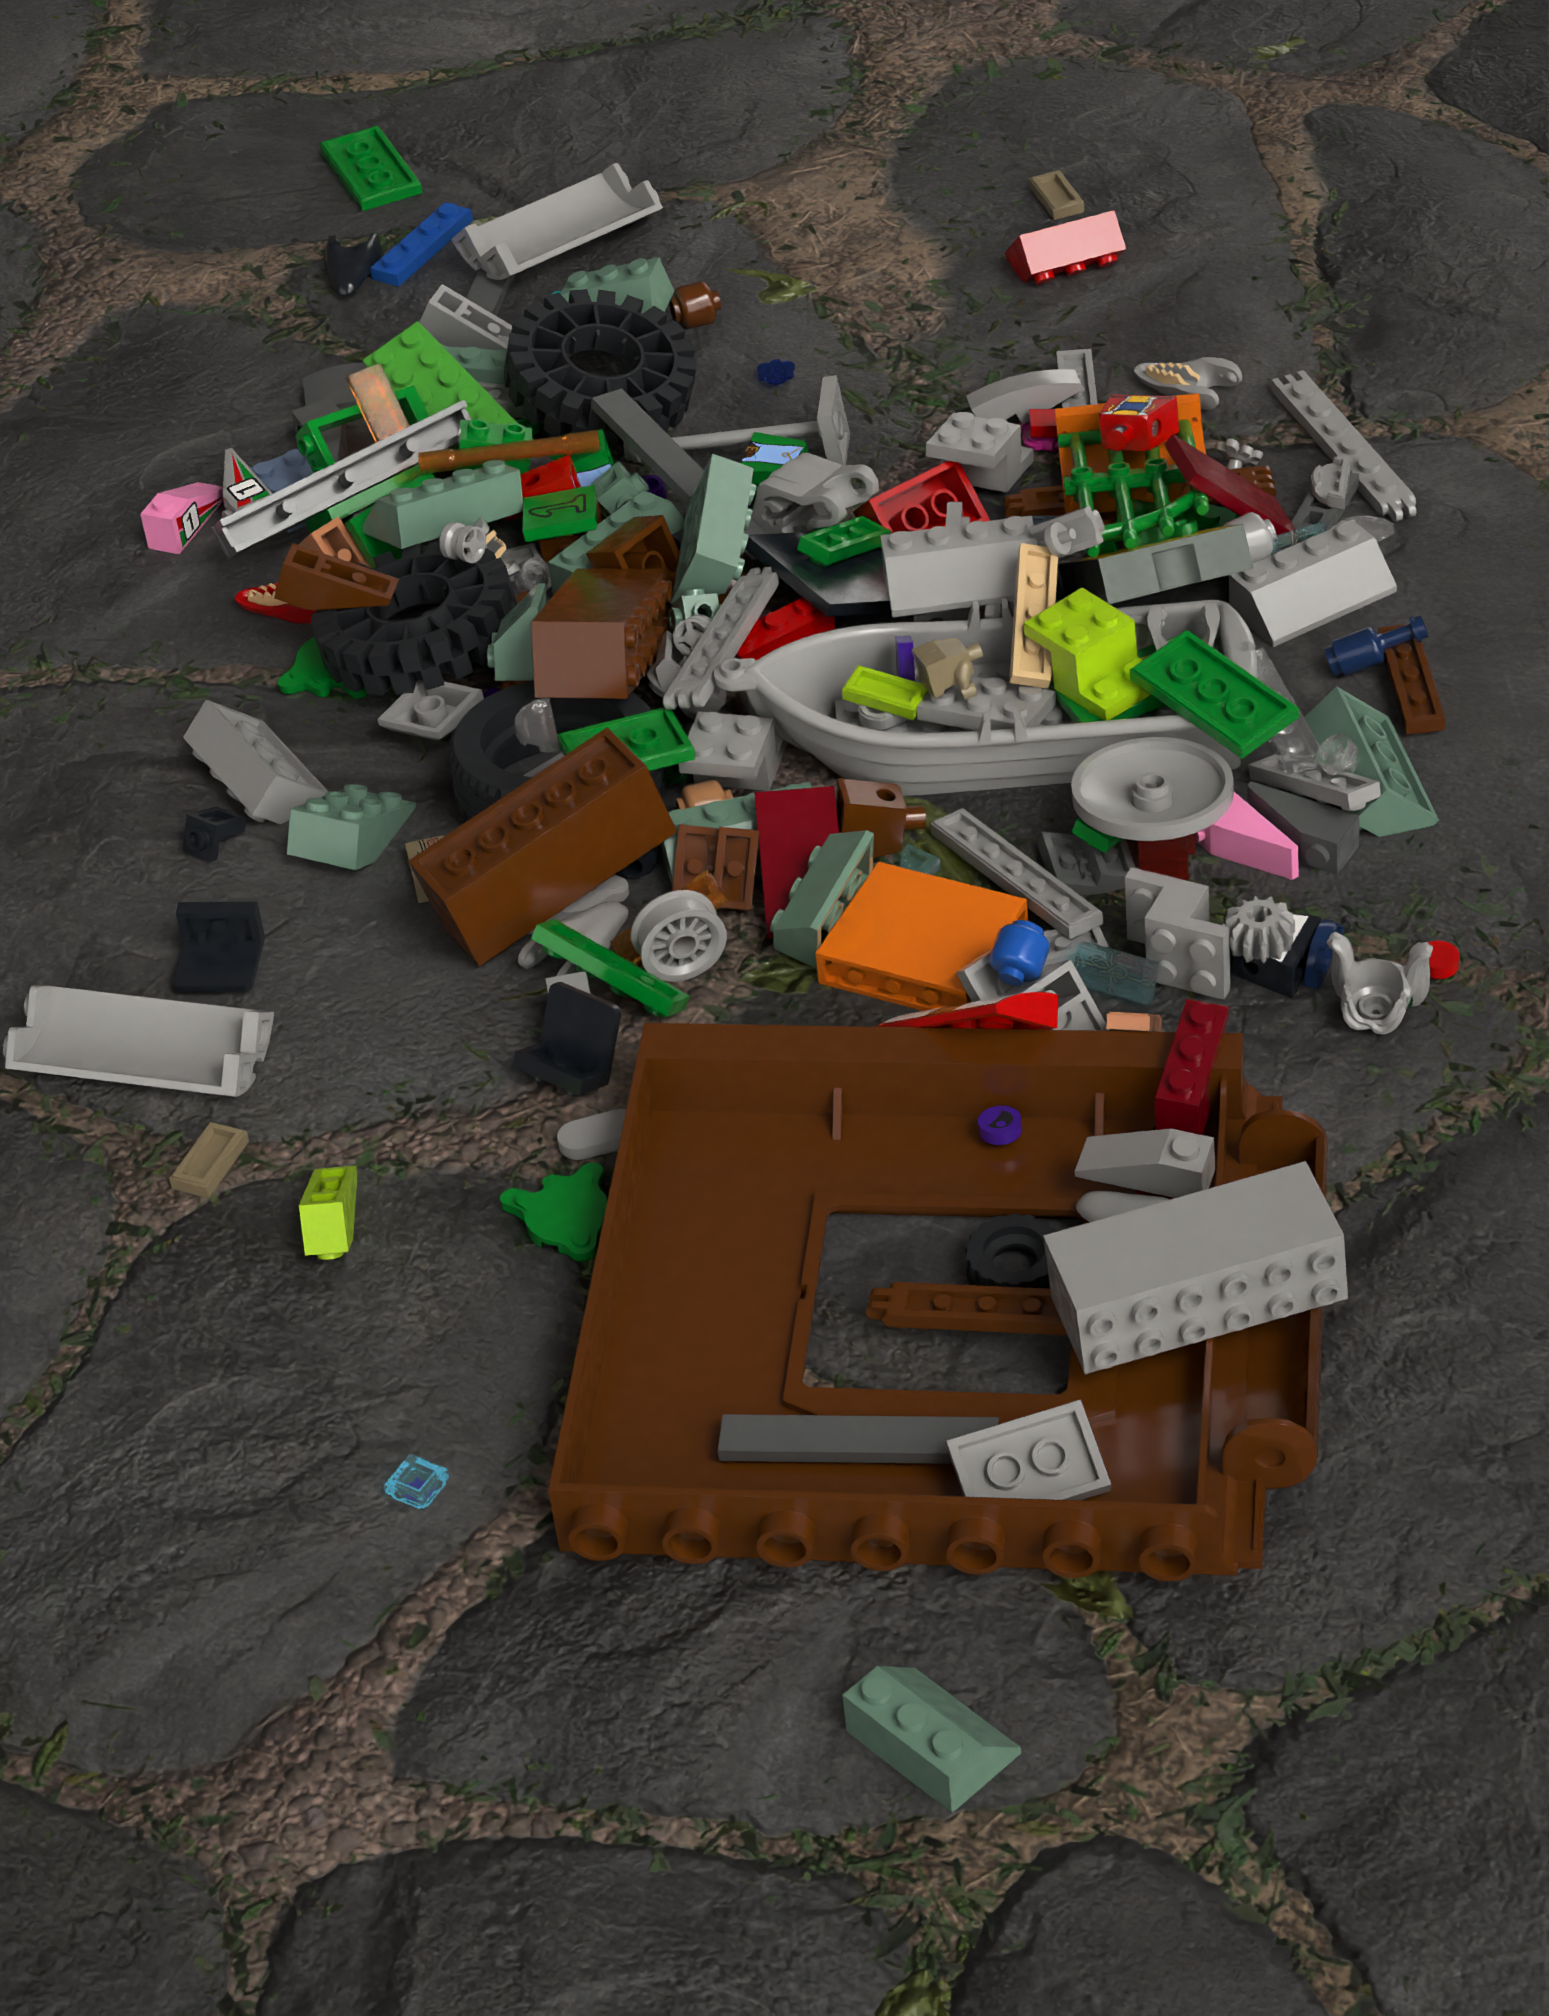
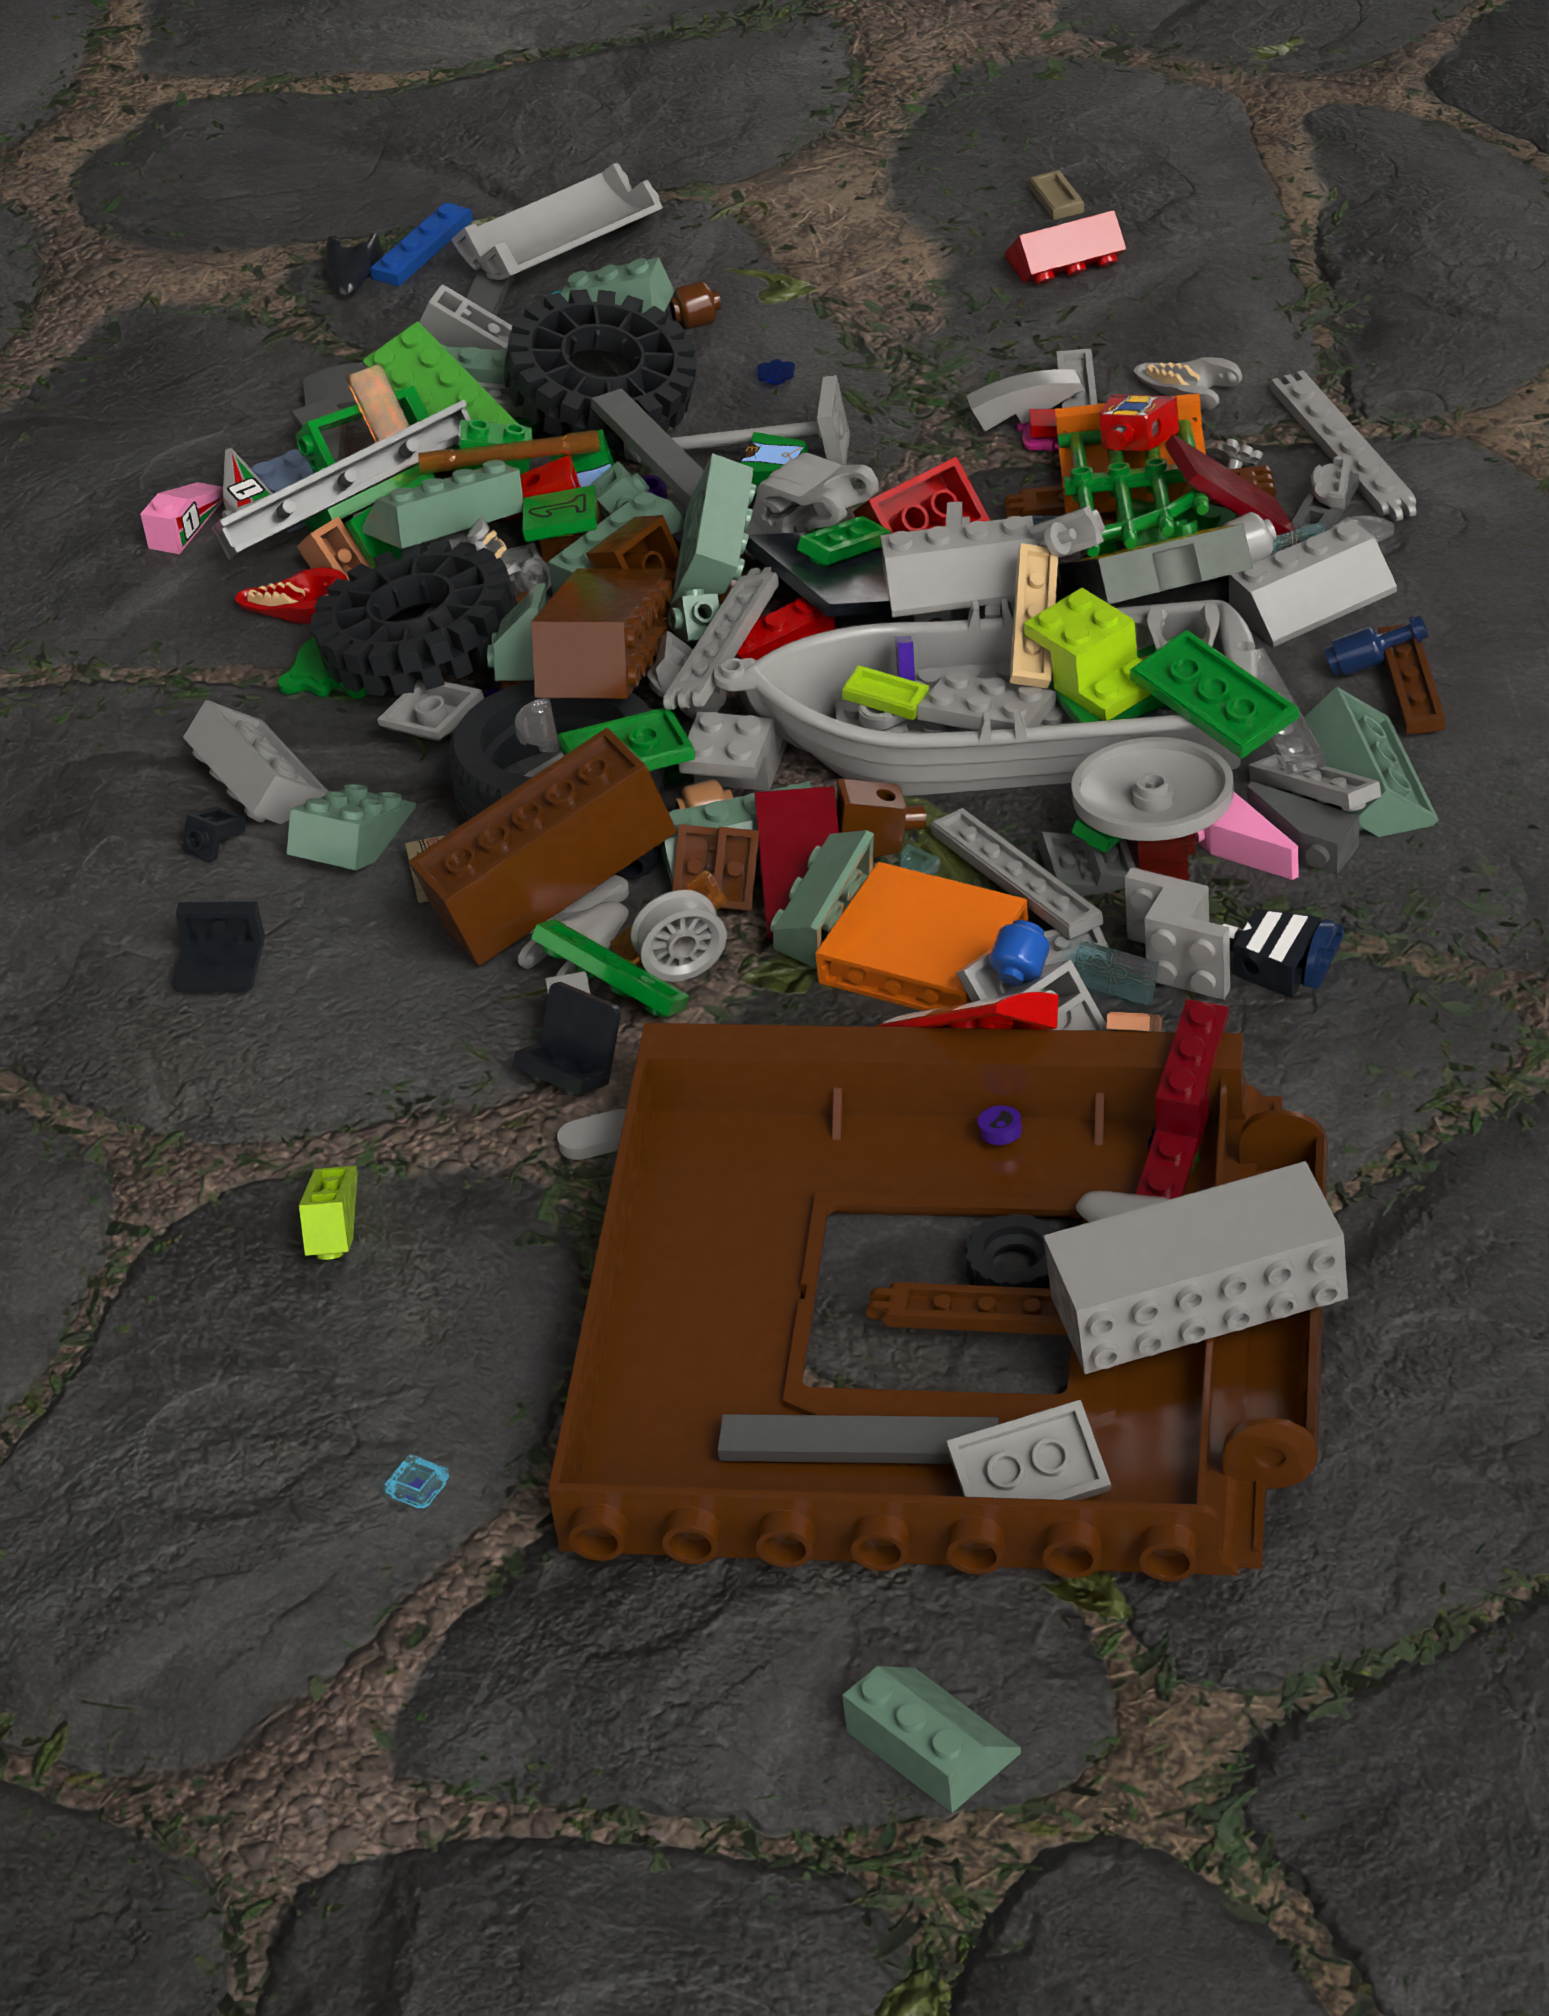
(139, 1040): light grey cylinder -> none
(209, 1160): dark tan tile -> none
(326, 582): reddish brown slope -> none
(370, 168): green tile -> none
(462, 542): light grey wheel -> none
(564, 1212): green tile -> none
(686, 636): light grey wheel -> none
(947, 664): dark tan piece -> none
(985, 449): light grey bracket -> none
(1150, 1161): light grey slope -> none
(1260, 929): light grey gear -> none
(1337, 755): clear tile -> none
(1378, 990): light grey hair -> none
(1443, 960): red piece -> none

